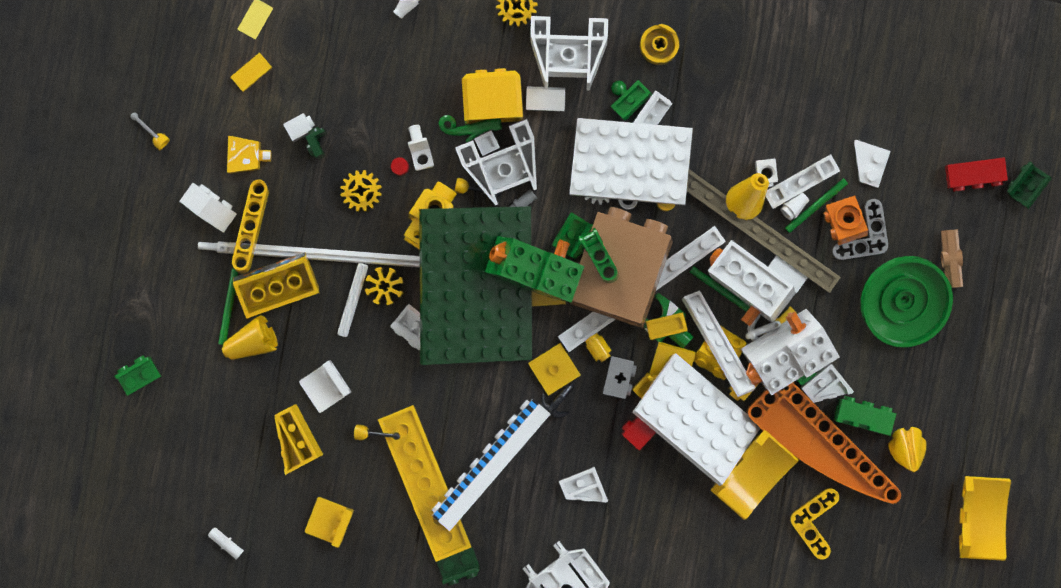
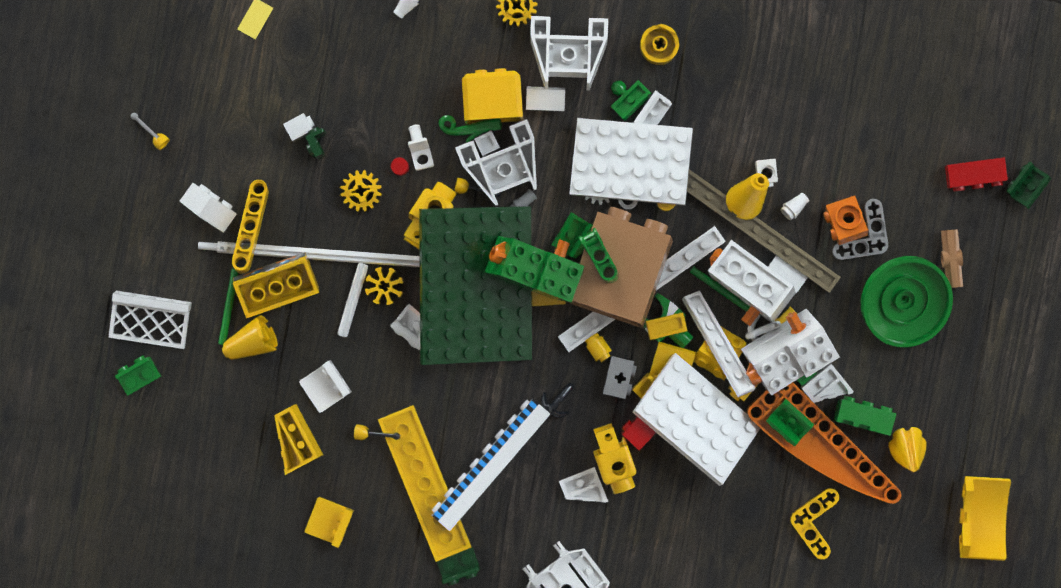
(151, 303): none -> white fence
(225, 543): white axle -> none
(245, 155): yellow torso -> none
(251, 72): yellow tile -> none
(554, 369): yellow plate -> none
(611, 452): none -> yellow piece
(755, 474): yellow panel -> none
(789, 422): none -> green bracket
(802, 181): white slope -> none
(816, 205): green piece -> none
(870, 162): white wing -> none

